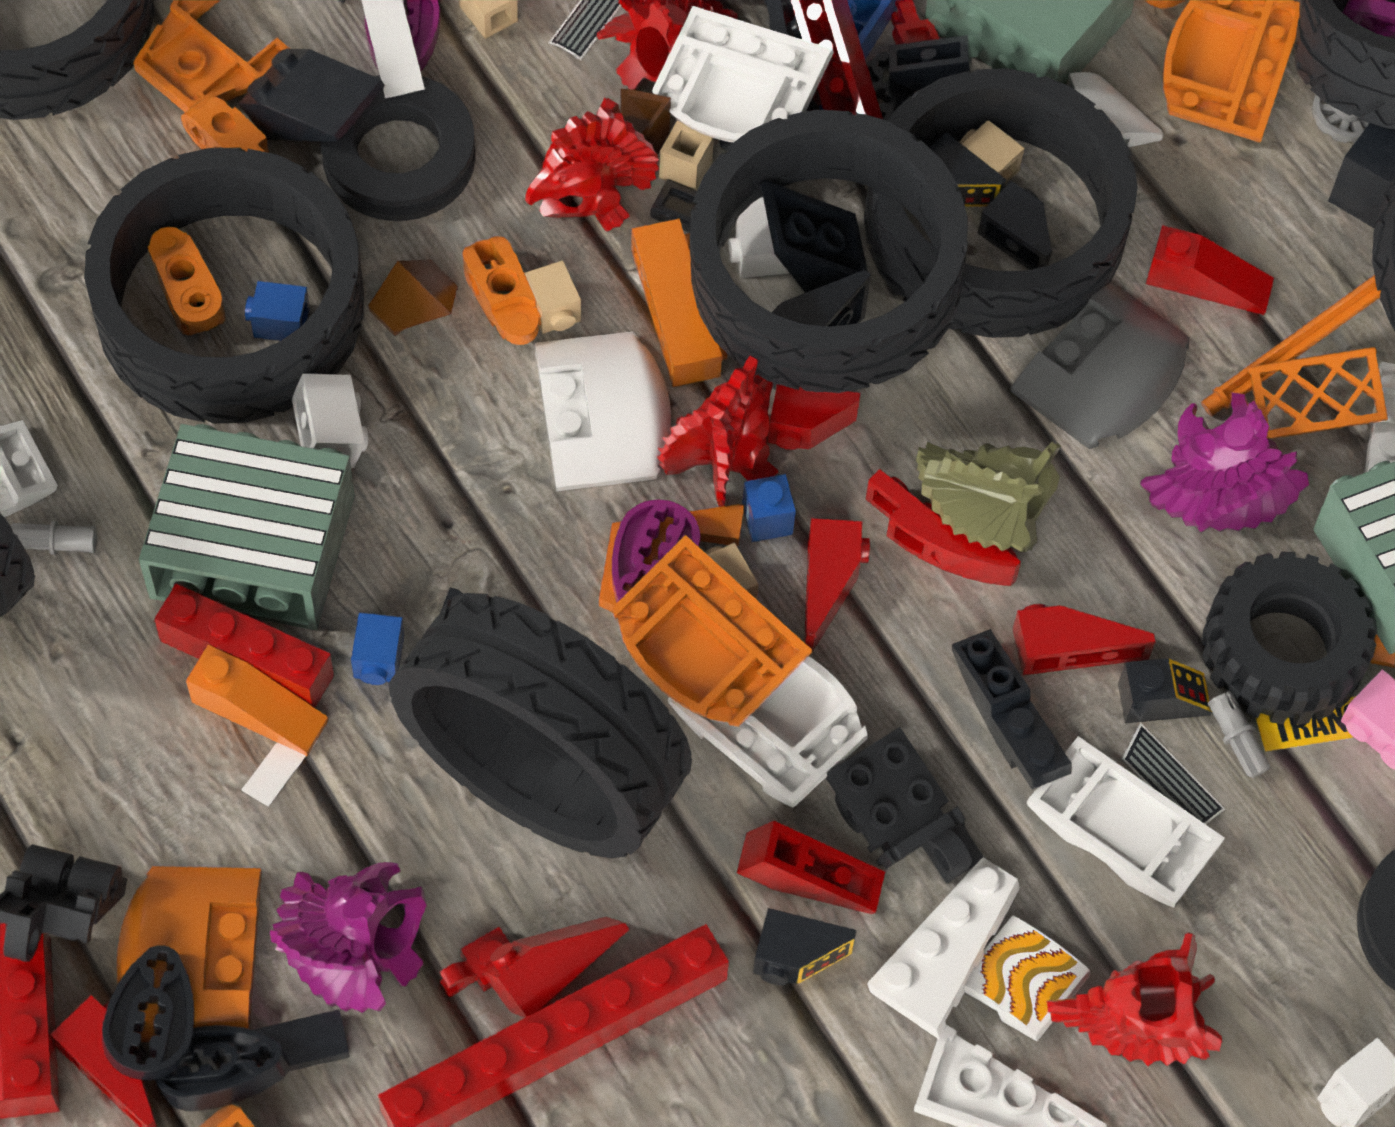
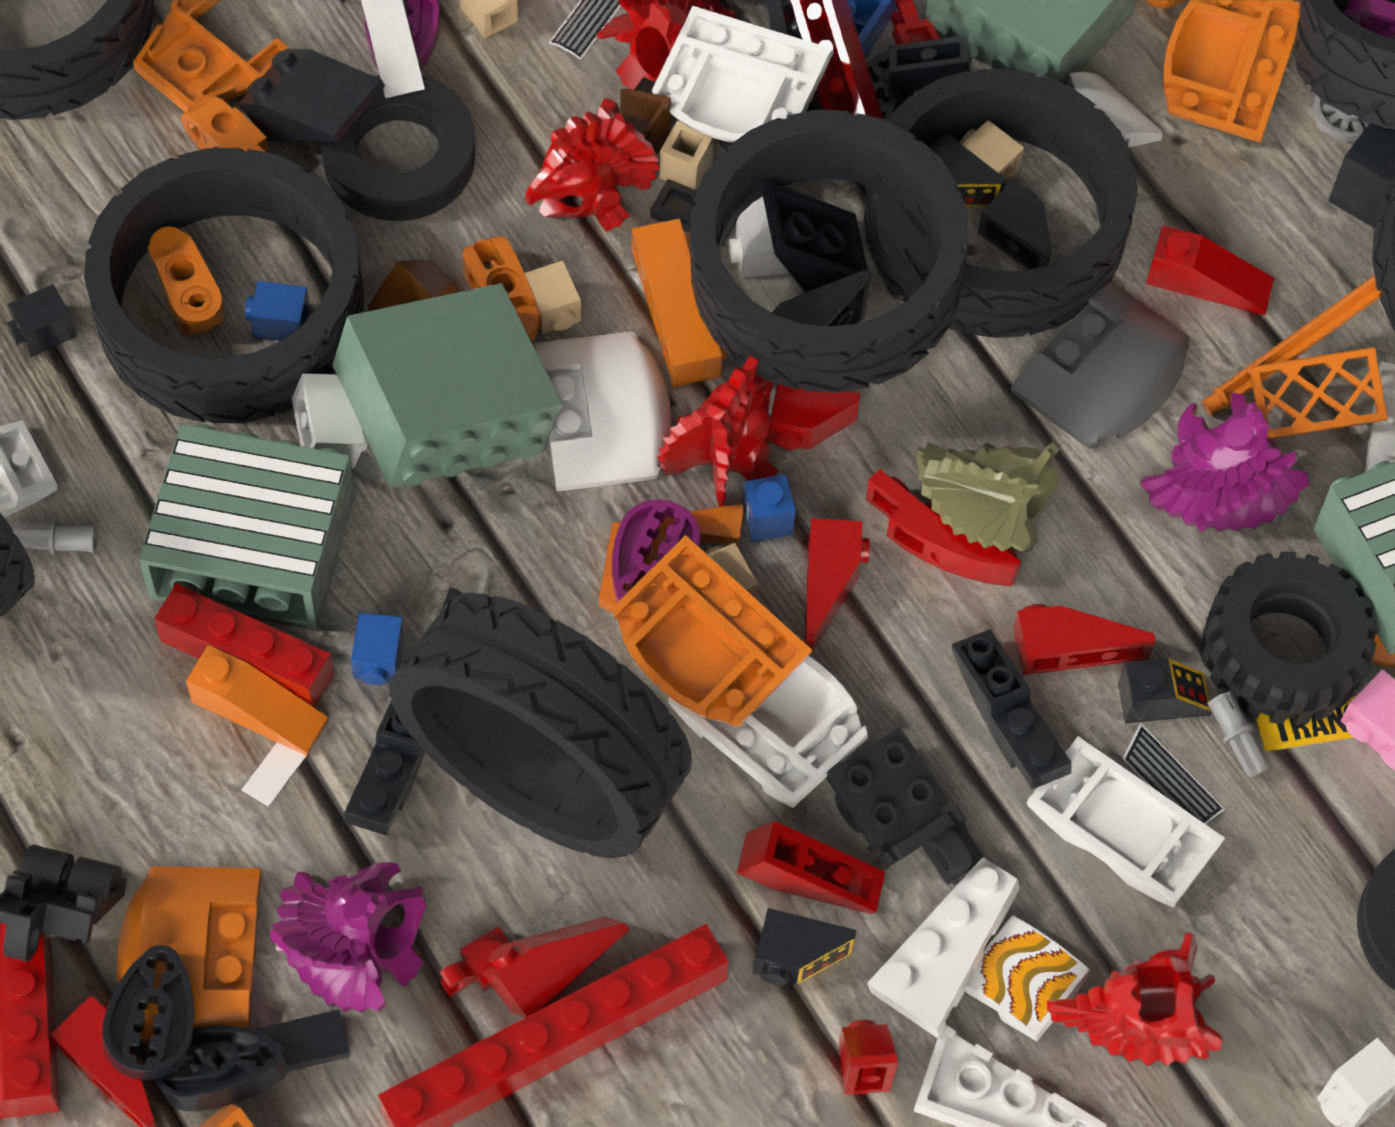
(40, 321): none -> black brick
(386, 777): none -> black slope
(446, 385): none -> sand green brick
(867, 1057): none -> red slope

